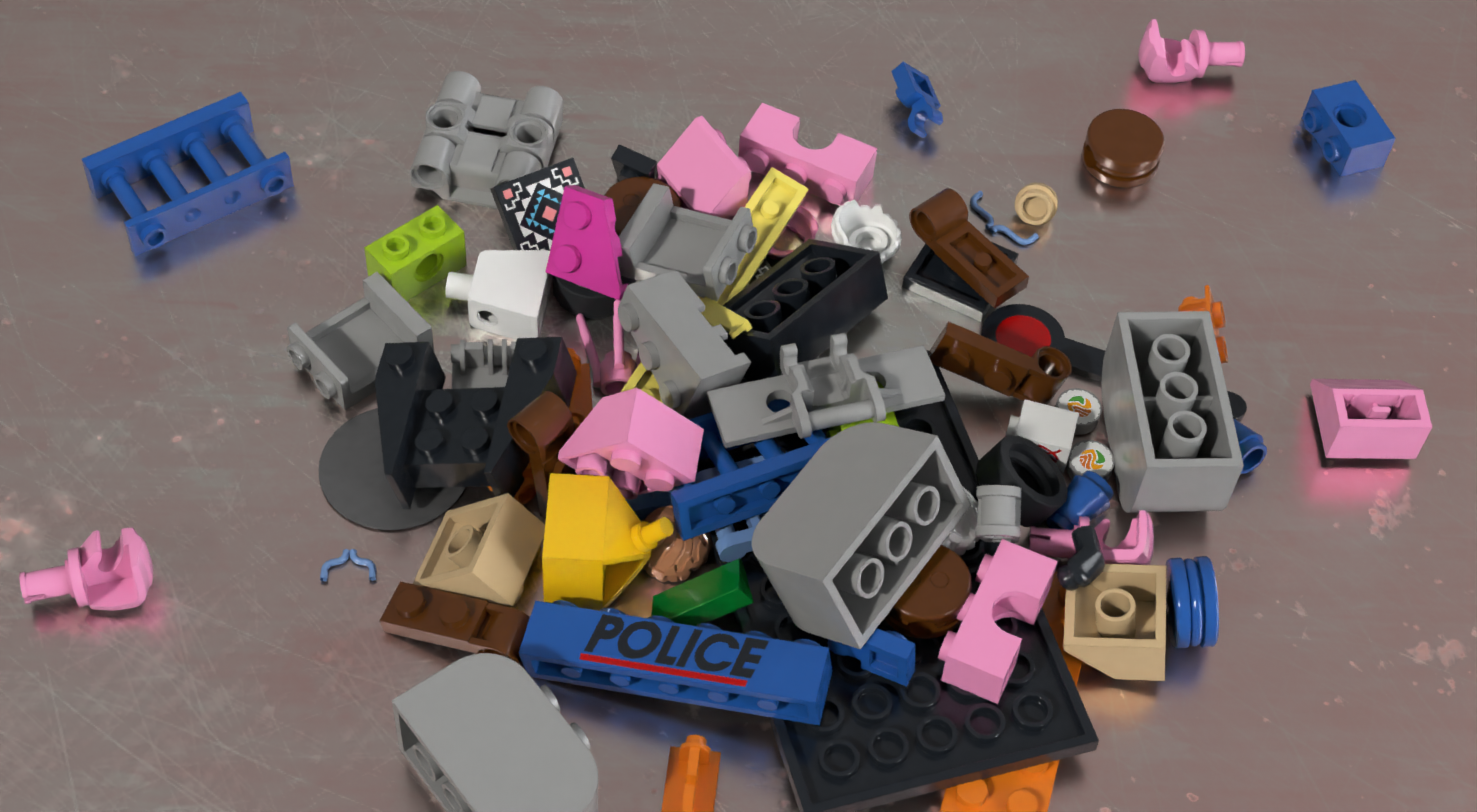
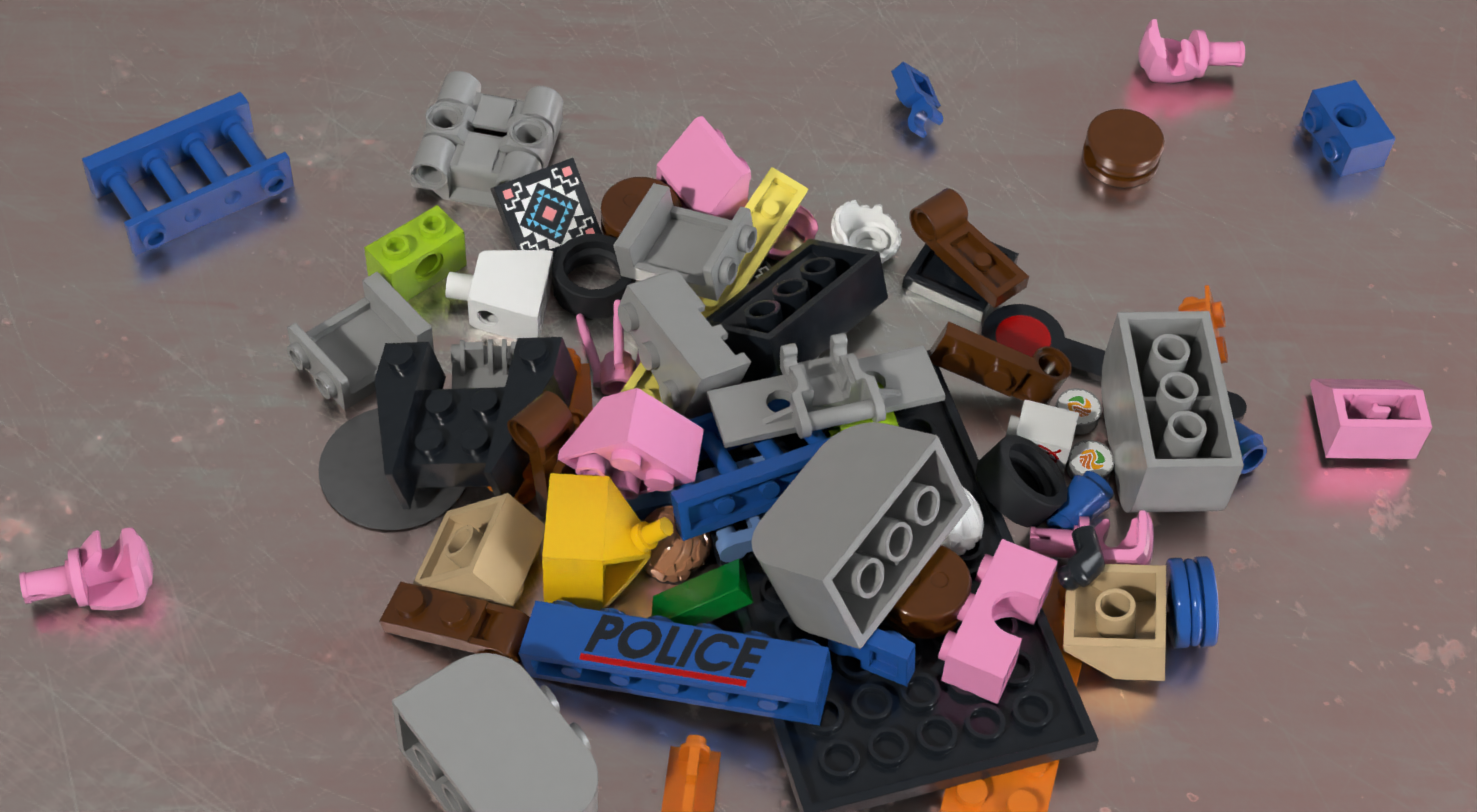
(353, 555): medium blue piece -> none
(587, 243): dark pink wing -> none
(632, 164): black plate -> none
(730, 321): light yellow piece -> none
(832, 173): bright pink arch -> none
(989, 226): medium blue piece -> none
(998, 513): light grey piece -> none
(1036, 203): tan plate -> none

